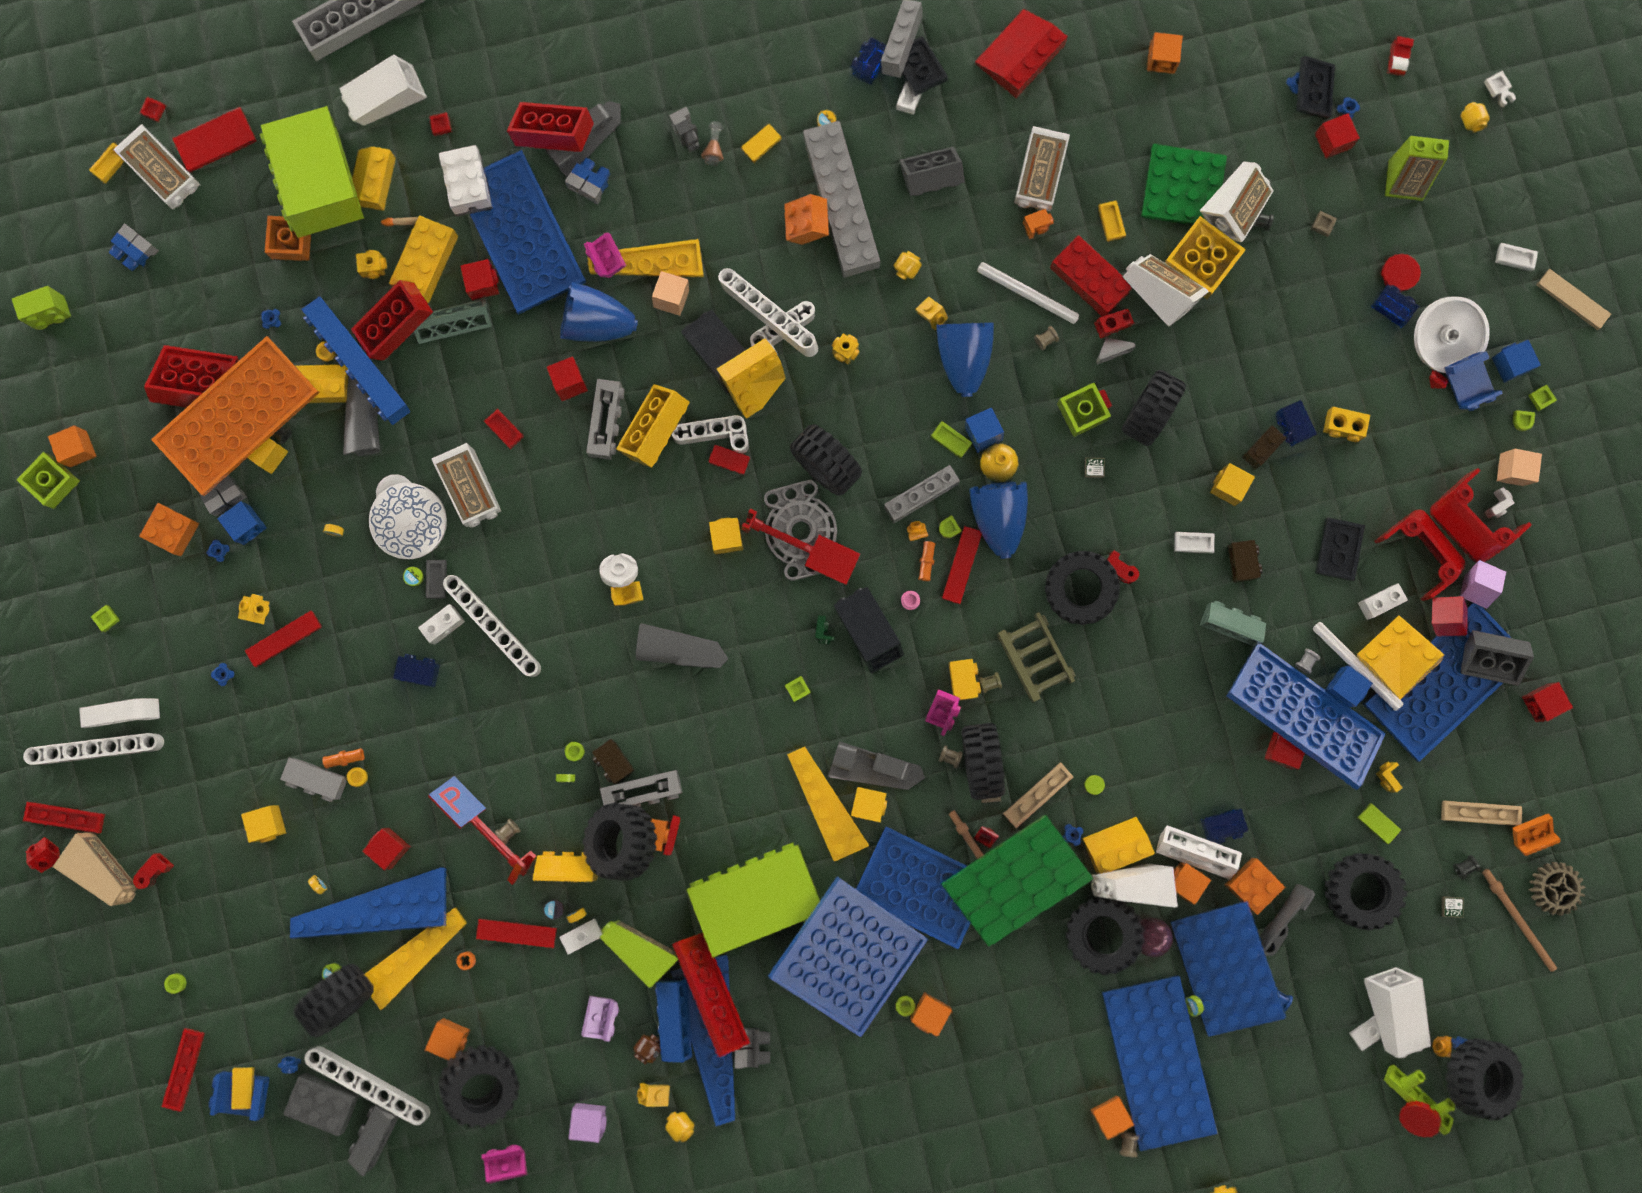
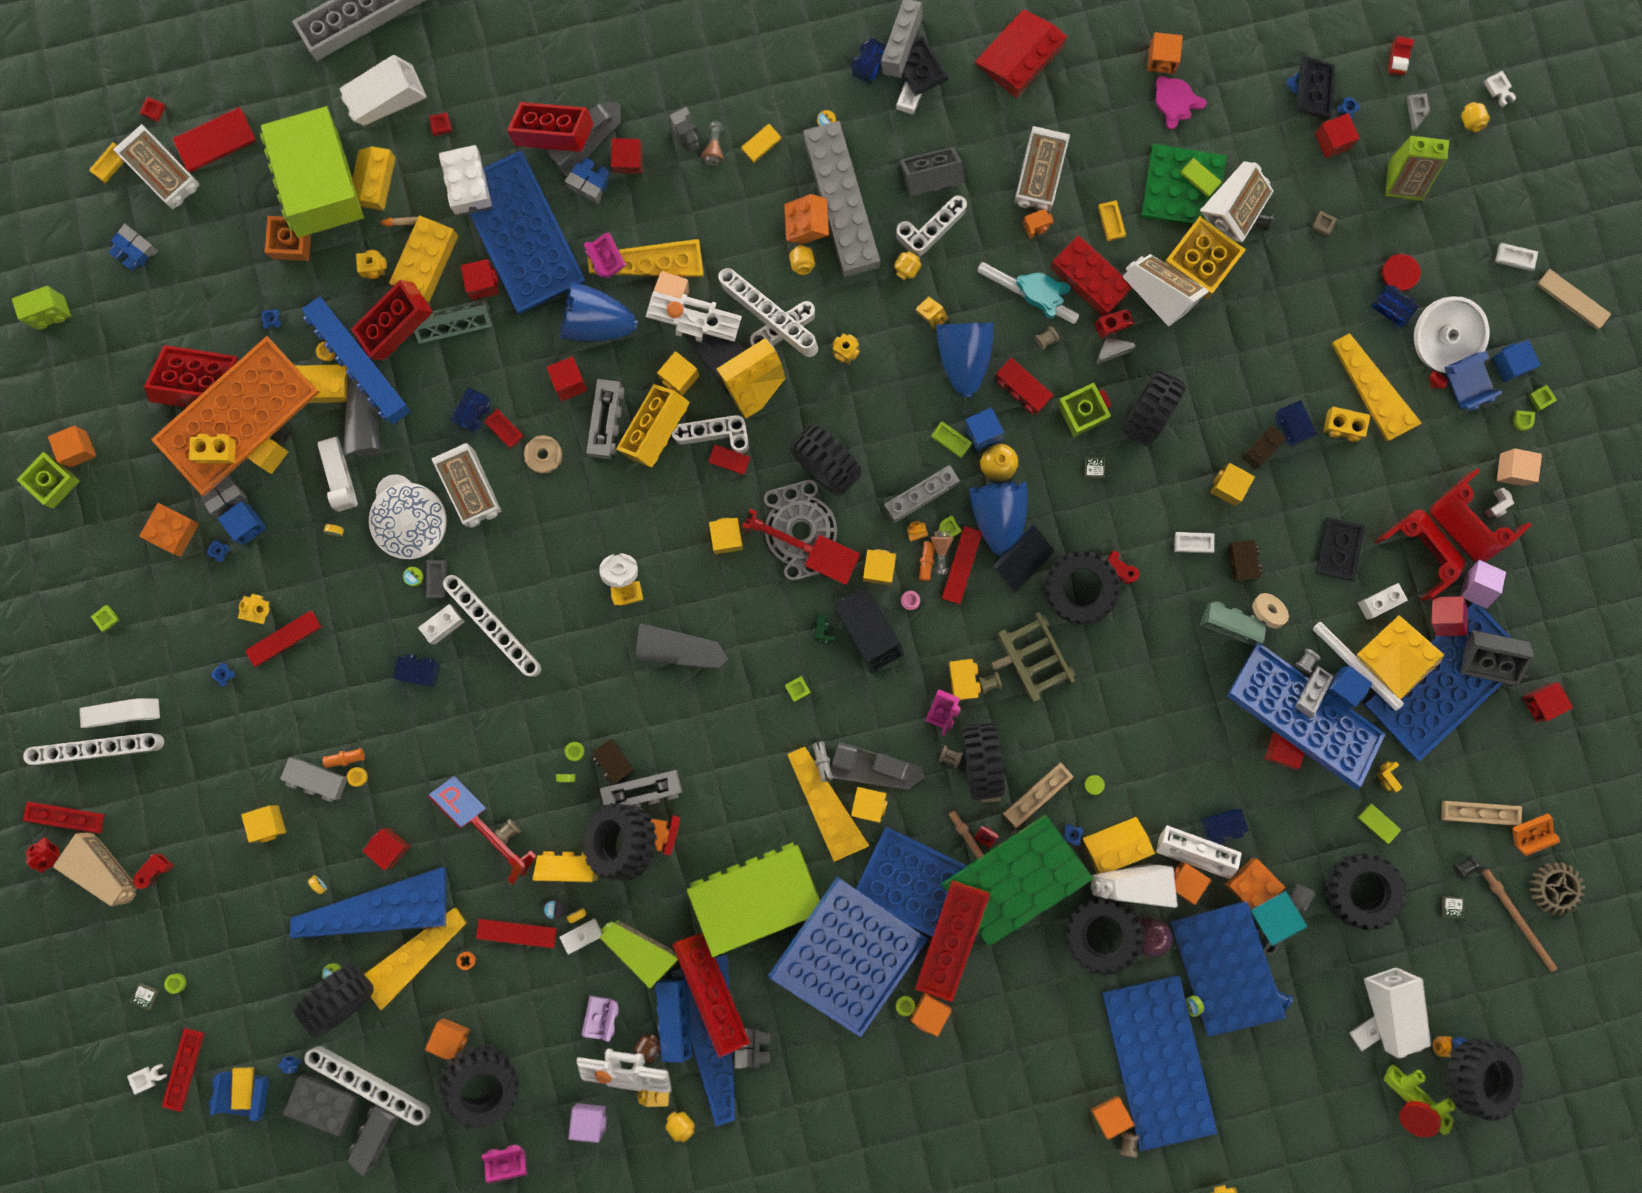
(144, 996): none -> tile
(145, 1079): none -> white plate
(211, 454): none -> yellow brick
(337, 473): none -> white beam
(470, 410): none -> clear blue brick
(543, 443): none -> tan tile
(612, 1074): none -> white piece
(627, 156): none -> red head
(678, 374): none -> yellow head
(688, 321): none -> white piece
(802, 260): none -> yellow head
(822, 761): none -> light grey pin
(879, 567): none -> yellow head
(933, 224): none -> white beam
(941, 542): none -> piece
(952, 941): none -> red plate
(1001, 663): none -> dark tan tile
(1023, 386): none -> red brick
(1024, 558): none -> black tile
(1043, 292): none -> teal tile
(1175, 99): none -> dark pink tile
(1200, 177): none -> lime tile
(1278, 614): none -> tan tile
(1278, 918): none -> teal tile
(1314, 691): none -> light grey tile
(1379, 396): none -> yellow wing
(1418, 109): none -> light grey tile

